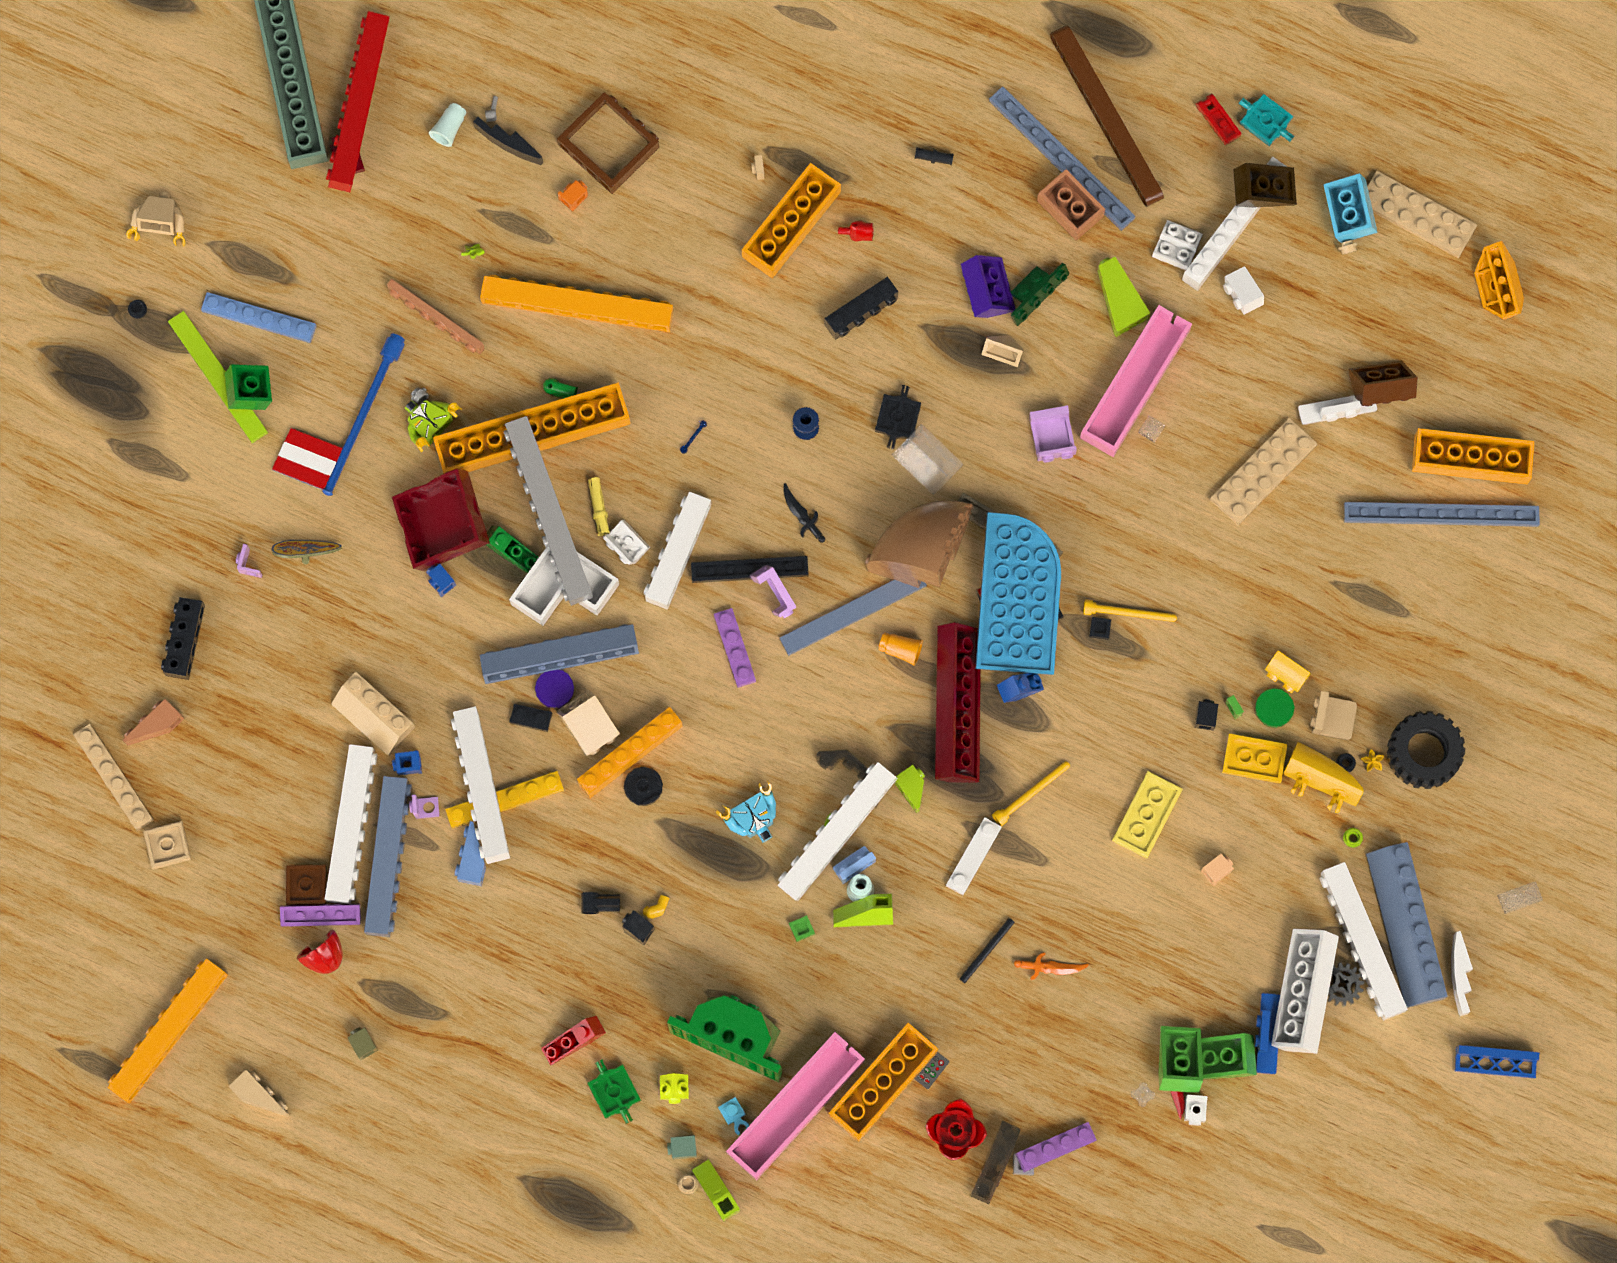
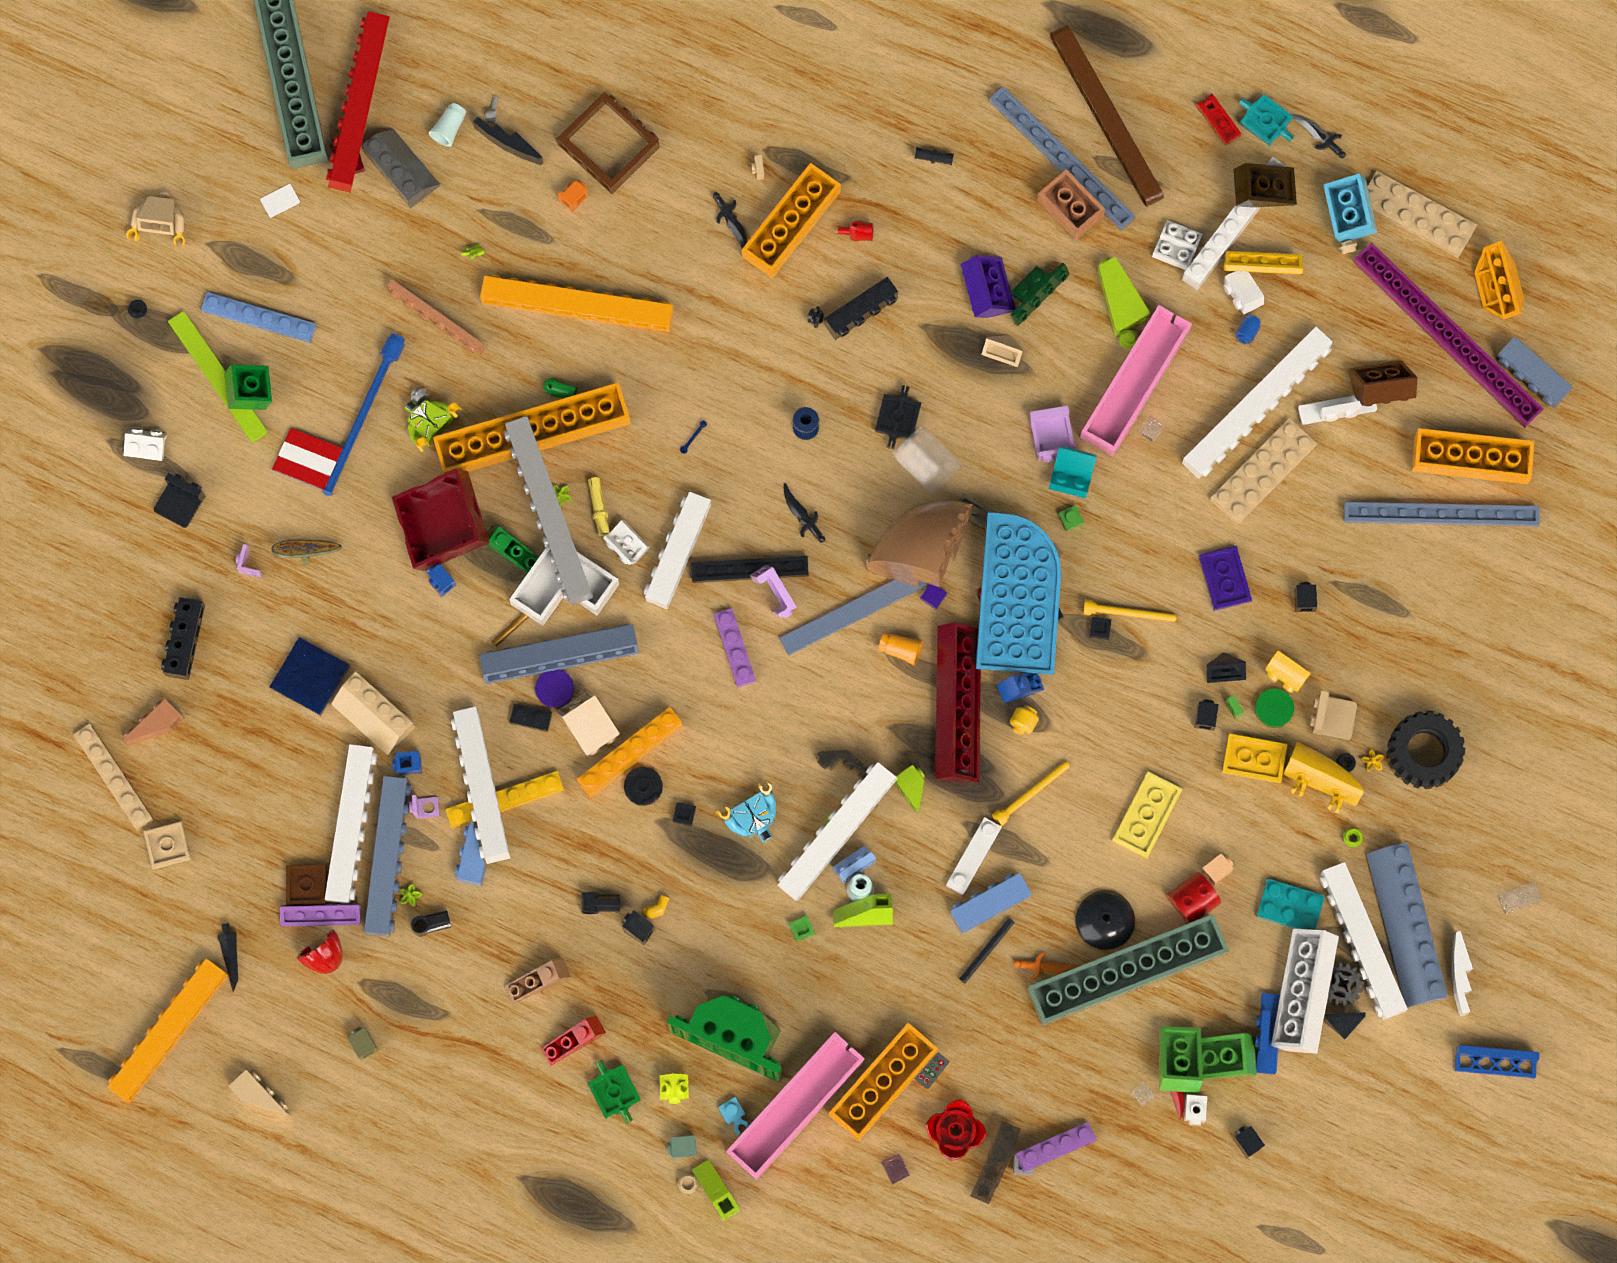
(144, 443): none -> white bracket
(179, 500): none -> black bracket
(228, 945): none -> black bar
(280, 200): none -> white sticker
(309, 676): none -> clear blue plate
(400, 166): none -> dark grey slope
(410, 895): none -> lime plant
(433, 922): none -> black piece
(509, 629): none -> pearl gold bar
(537, 980): none -> medium nougat slope
(561, 494): none -> lime plant
(684, 814): none -> black plate
(732, 222): none -> black piece
(815, 316): none -> black plate
(895, 1168): none -> slope
(933, 596): none -> dark purple tile
(990, 903): none -> medium blue brick
(1024, 720): none -> yellow head
(1071, 518): none -> bright green plate
(1072, 471): none -> teal bracket
(1098, 932): none -> black dish
(1127, 970): none -> sand green brick
(1128, 339): none -> lime plate
(1194, 898): none -> red brick
(1225, 578): none -> dark purple tile
(1225, 669): none -> black slope
(1248, 329): none -> blue brick
(1248, 1141): none -> black brick
(1257, 403): none -> white brick
(1263, 262): none -> yellow fence
(1290, 905): none -> teal plate
(1305, 597): none -> black brick
(1317, 133): none -> piece
(1344, 1023): none -> black slope
(1448, 335): none -> magenta piece
(1534, 373): none -> sand blue brick

